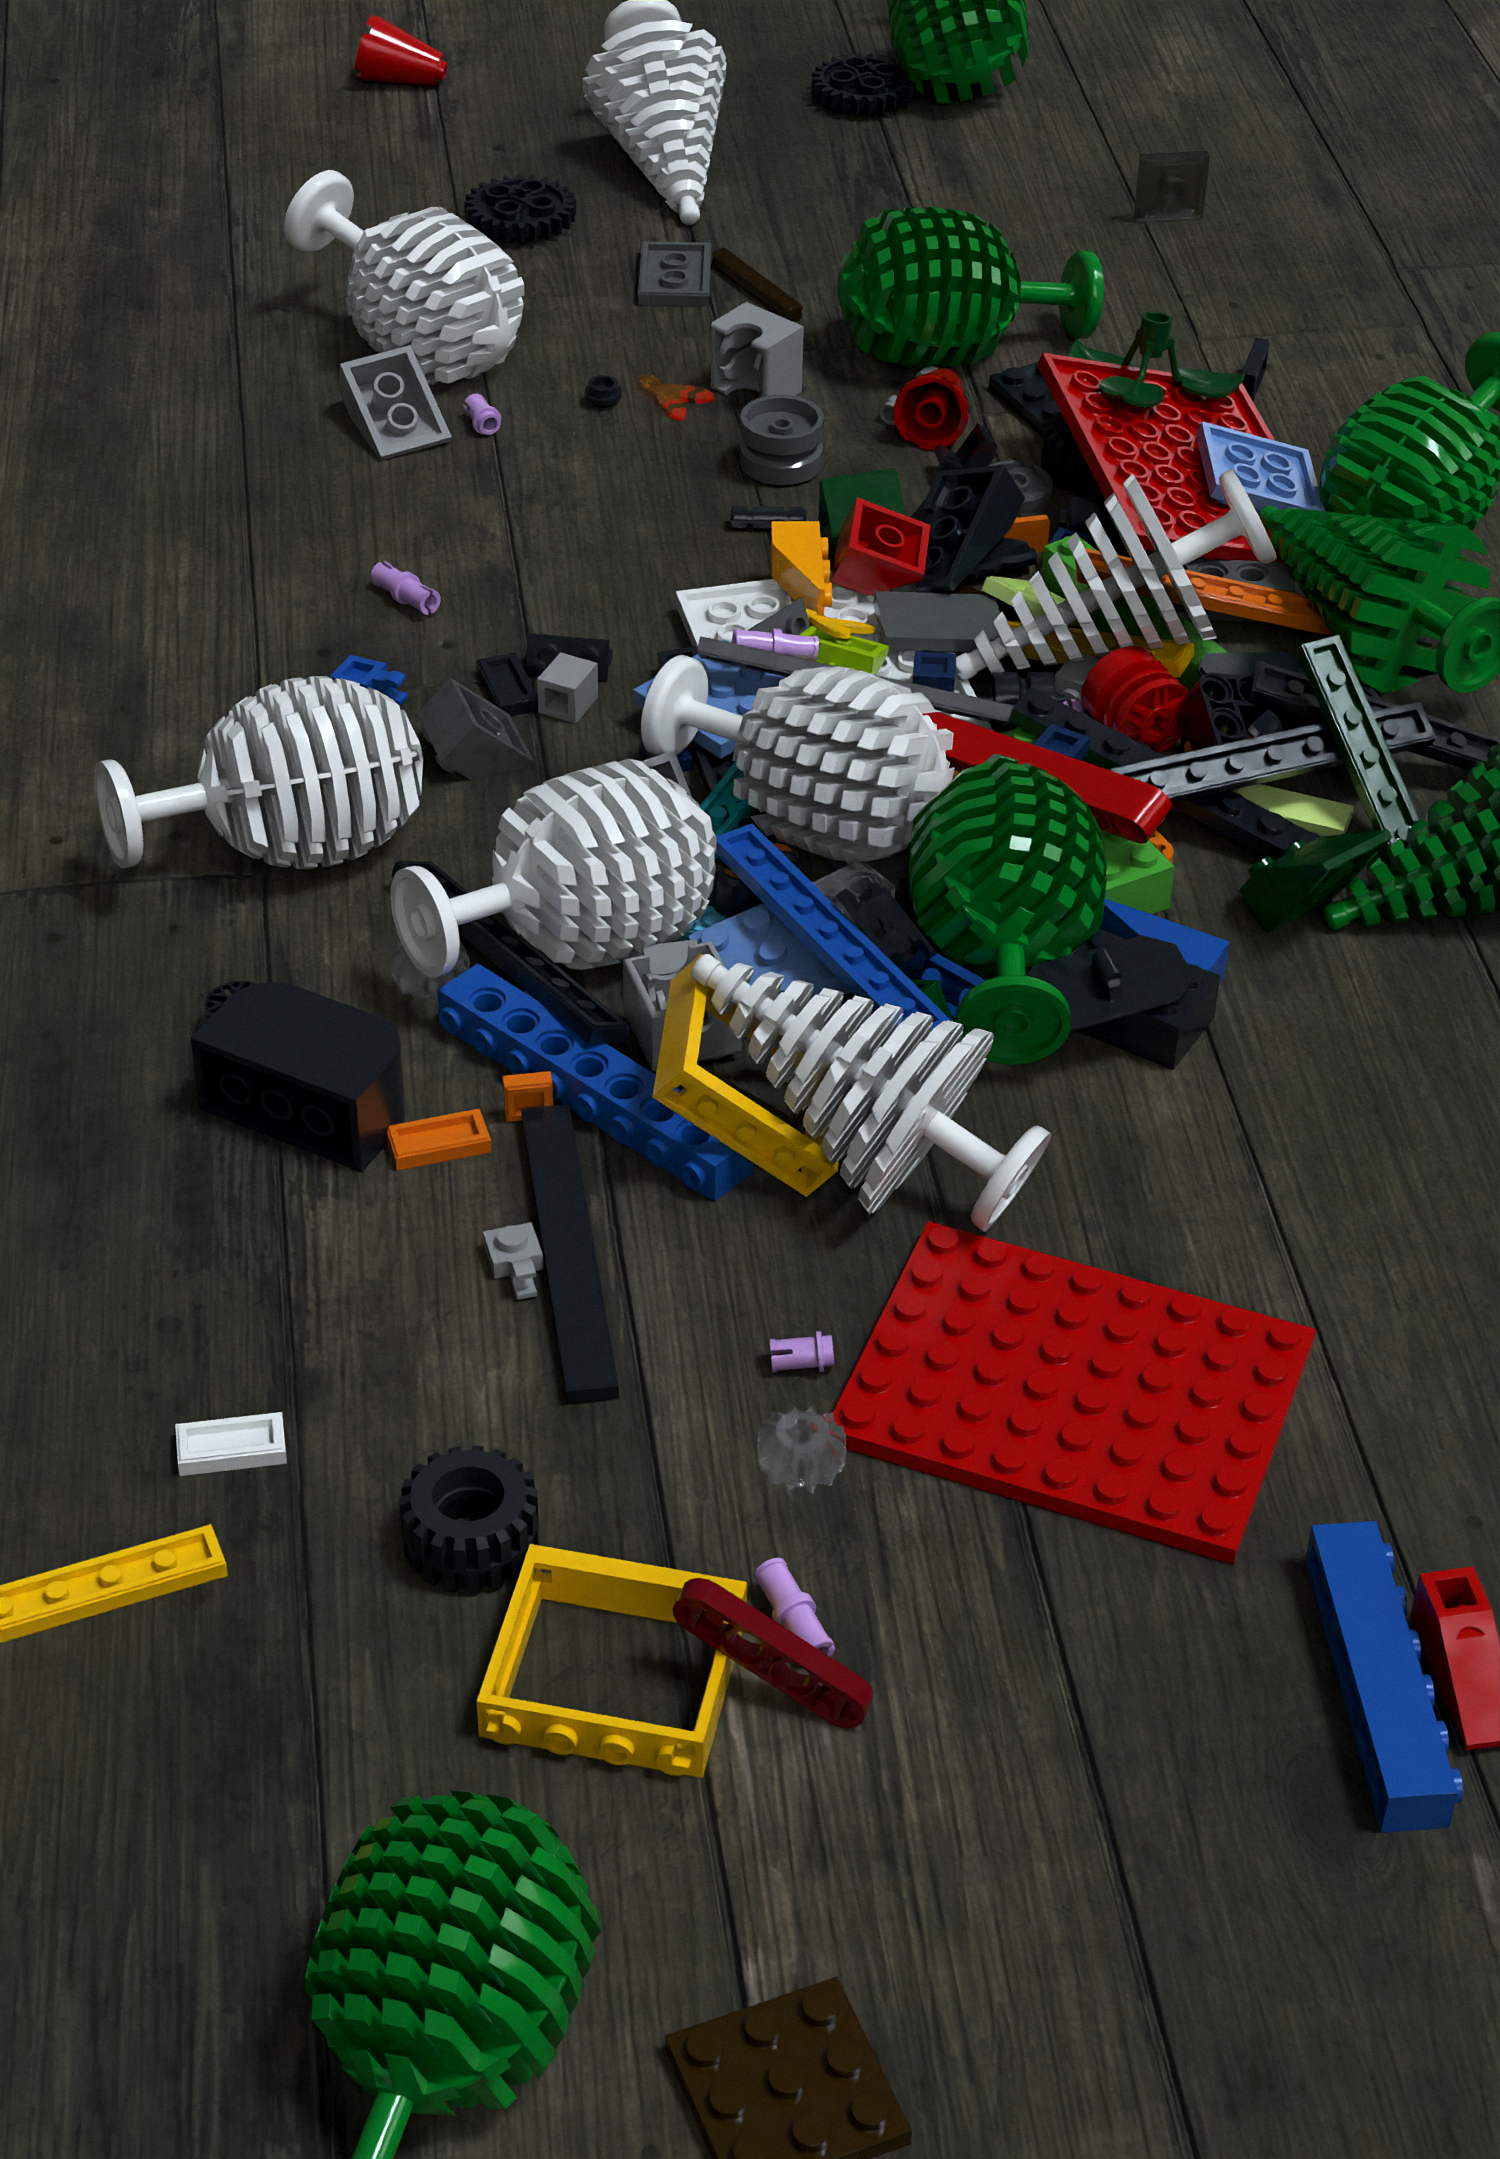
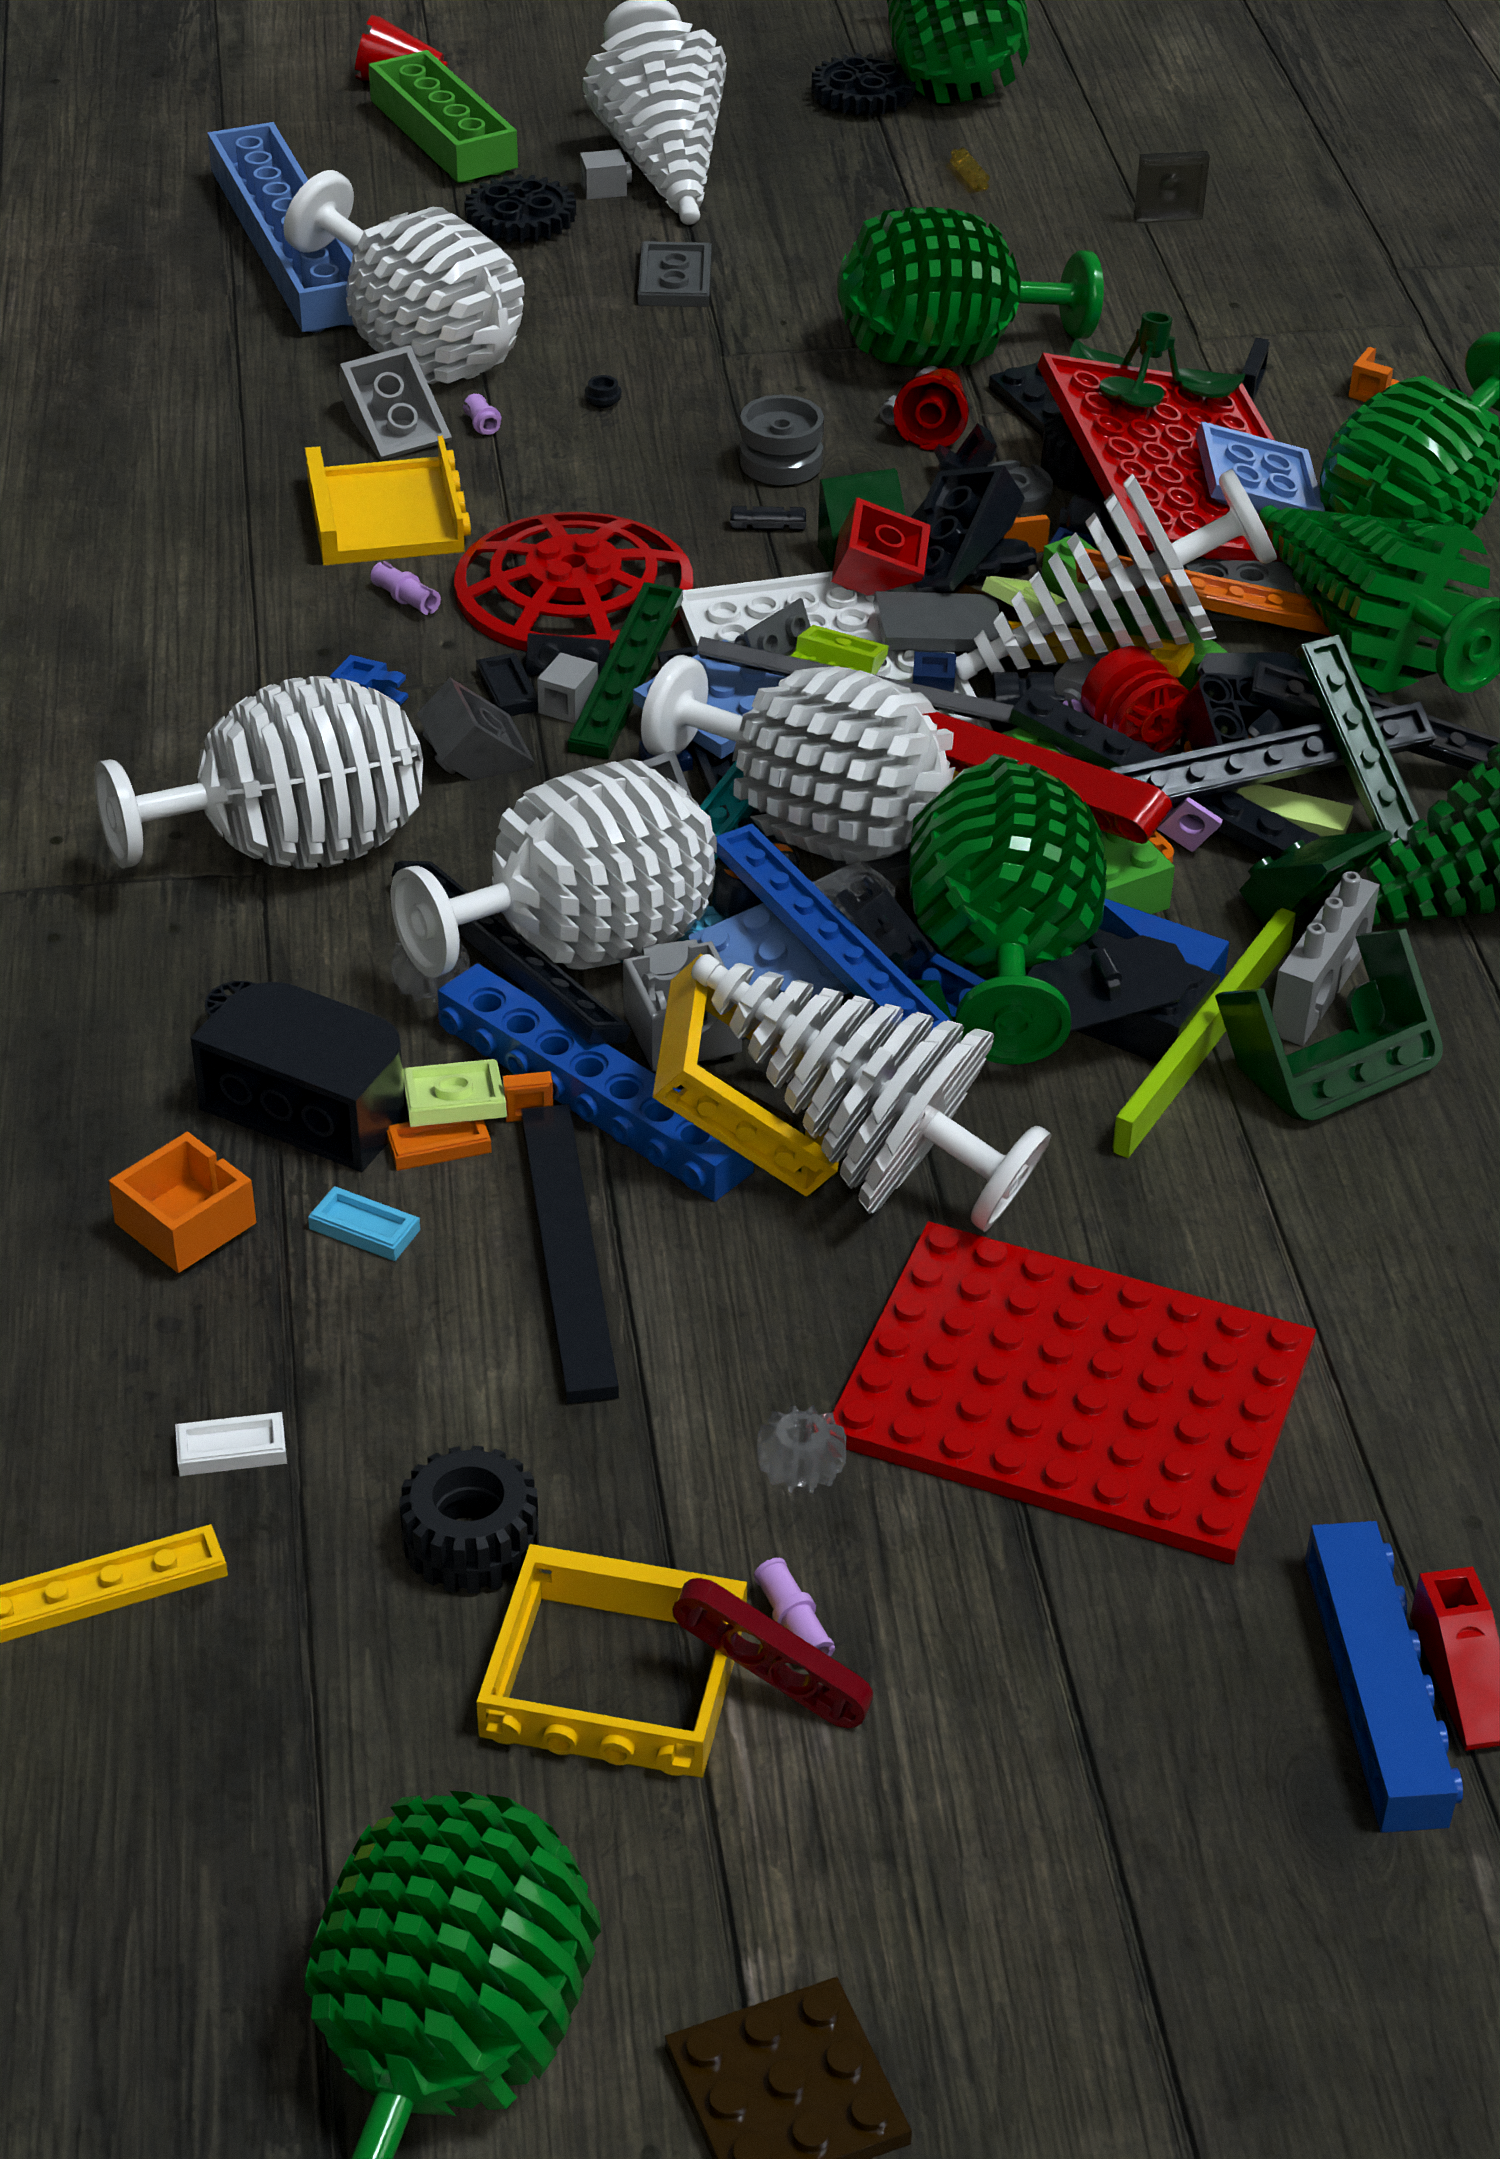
(182, 1202): none -> orange piece
(260, 182): none -> medium blue brick
(364, 1223): none -> medium azure tile
(387, 507): none -> yellow panel
(443, 116): none -> bright green brick
(454, 1092): none -> yellowish green tile
(516, 1254): light grey plate -> none
(564, 570): none -> red dish
(604, 174): none -> light grey brick
(625, 670): none -> dark green tile
(674, 395): clear orange piece -> none
(756, 352): light grey piece -> none
(757, 284): dark brown axle -> none
(775, 641): lavender pin -> none
(802, 562): light orange slope -> none
(802, 1353): lavender pin -> none
(838, 627): yellow piece -> none
(969, 169): none -> clear yellow axle
(1064, 742): dark blue plate -> none
(1187, 830): none -> lavender bracket
(1199, 1036): none -> lime tile
(1323, 958): none -> light grey piece
(1369, 377): none -> orange panel
(1388, 1040): none -> dark green windscreen

